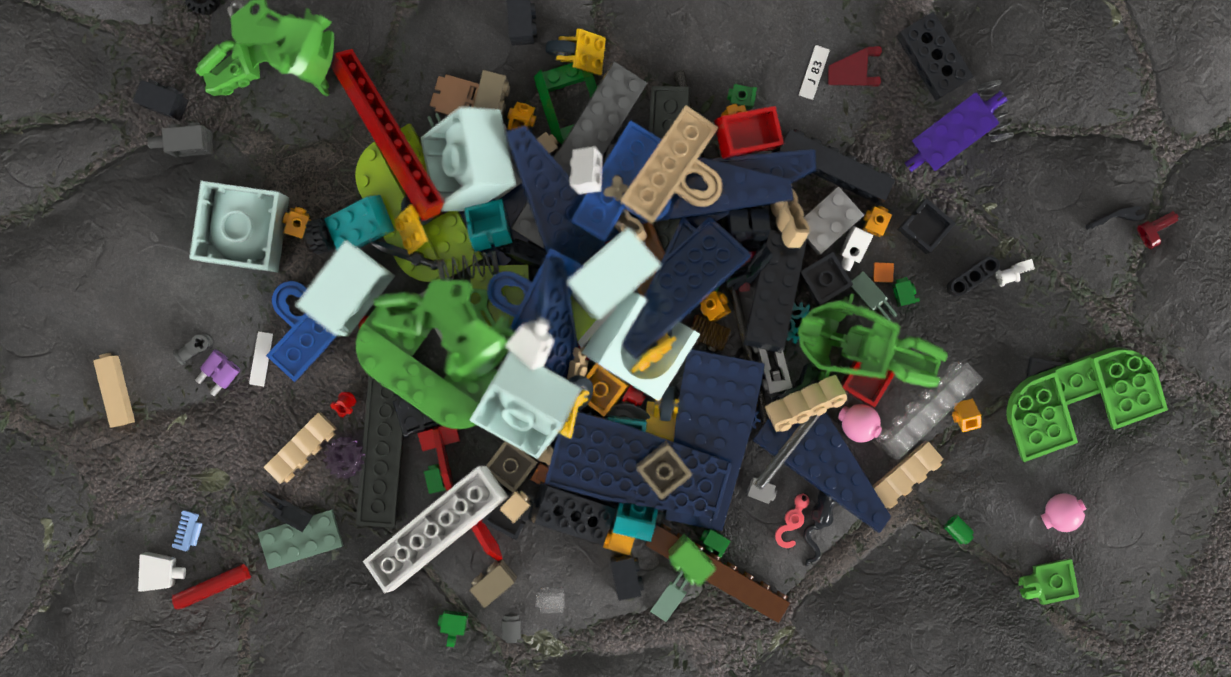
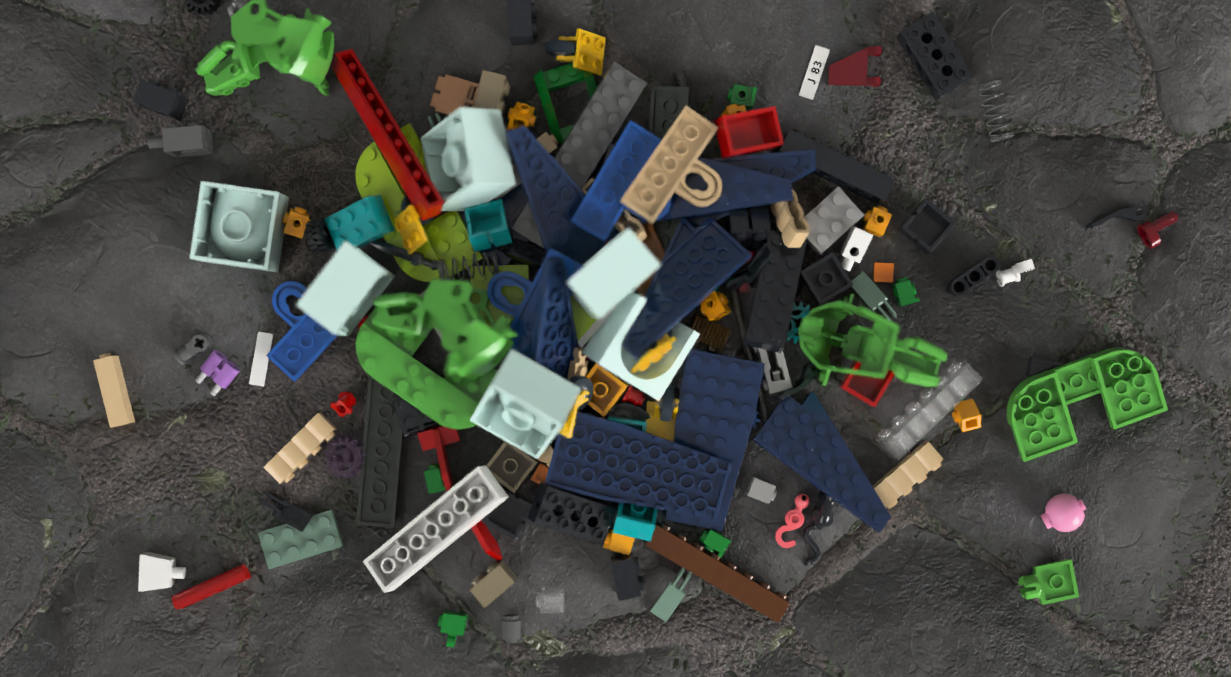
(192, 531): light blue piece -> none
(516, 505): tan brick -> none
(531, 343): white torso -> none
(586, 170): white brick -> none
(617, 189): dark tan piece -> none
(663, 470): dark tan brick -> none
(691, 560): bright green brick -> none
(784, 452): dark grey axle -> none
(806, 403): tan brick -> none
(860, 422): bright pink brick -> none
(956, 131): dark purple brick -> none
(959, 530): green brick -> none

